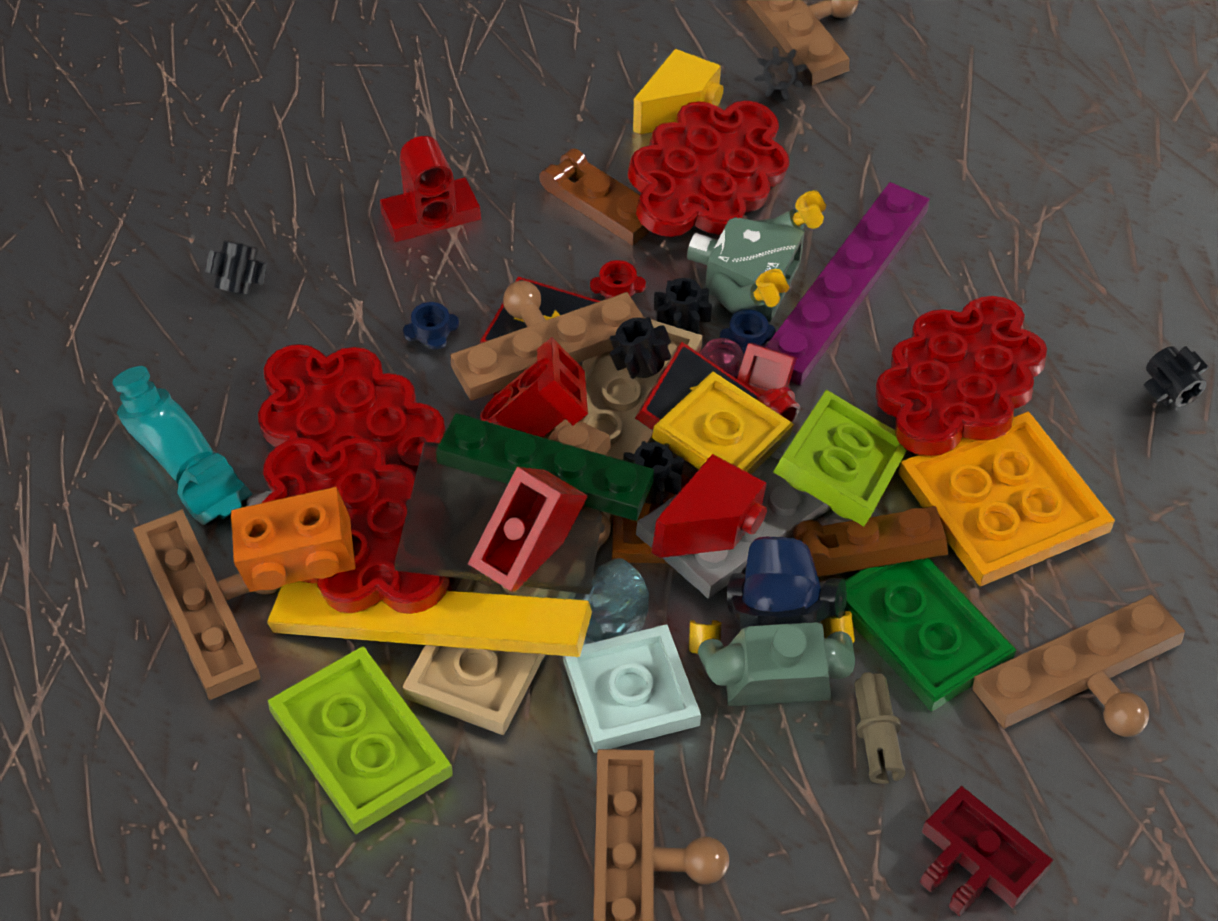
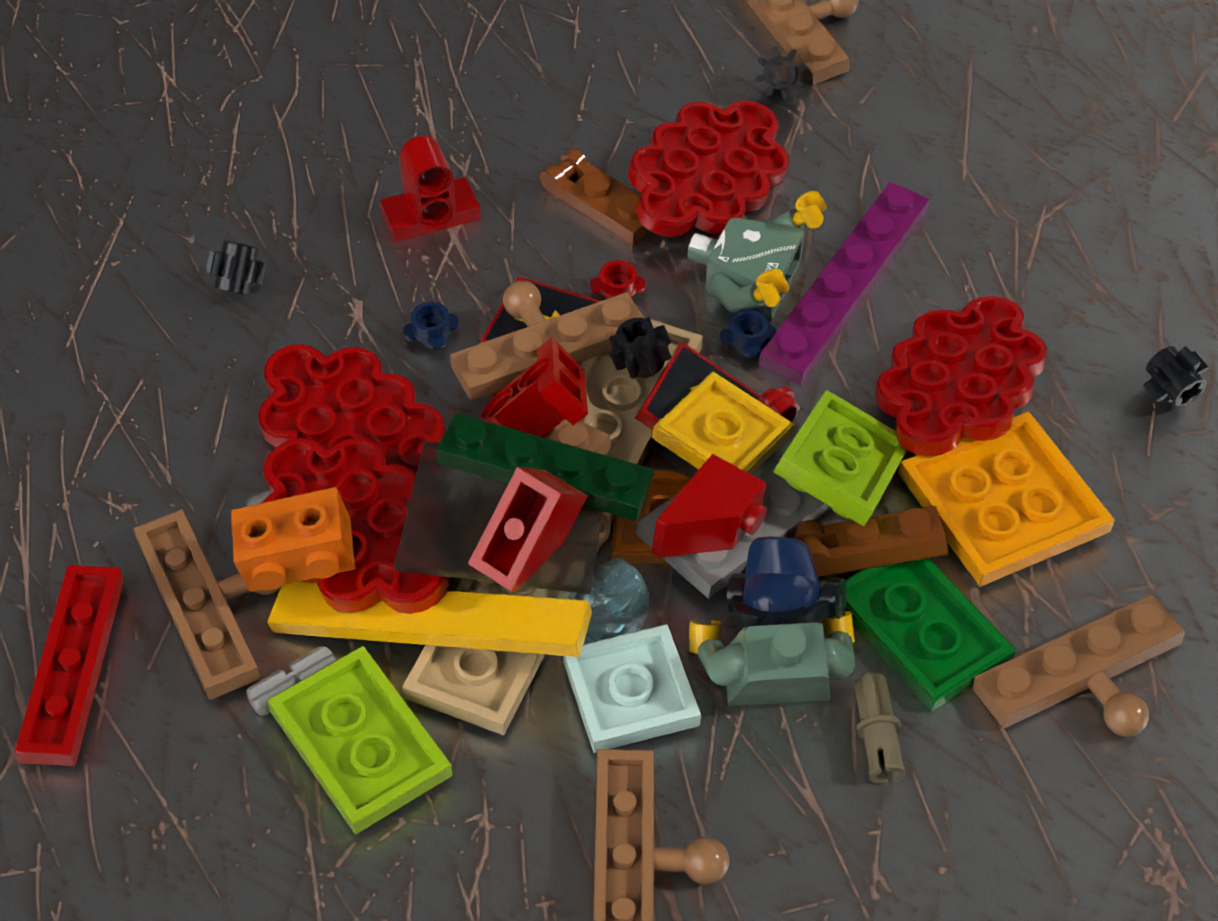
(70, 666): none -> red plate
(168, 433): teal piece -> none
(281, 680): none -> light grey piece
(666, 469): black gear -> none
(676, 83): yellow slope -> none
(683, 305): black gear -> none
(724, 354): clear pink plate -> none
(765, 368): plate -> none
(986, 848): dark red hinge -> none

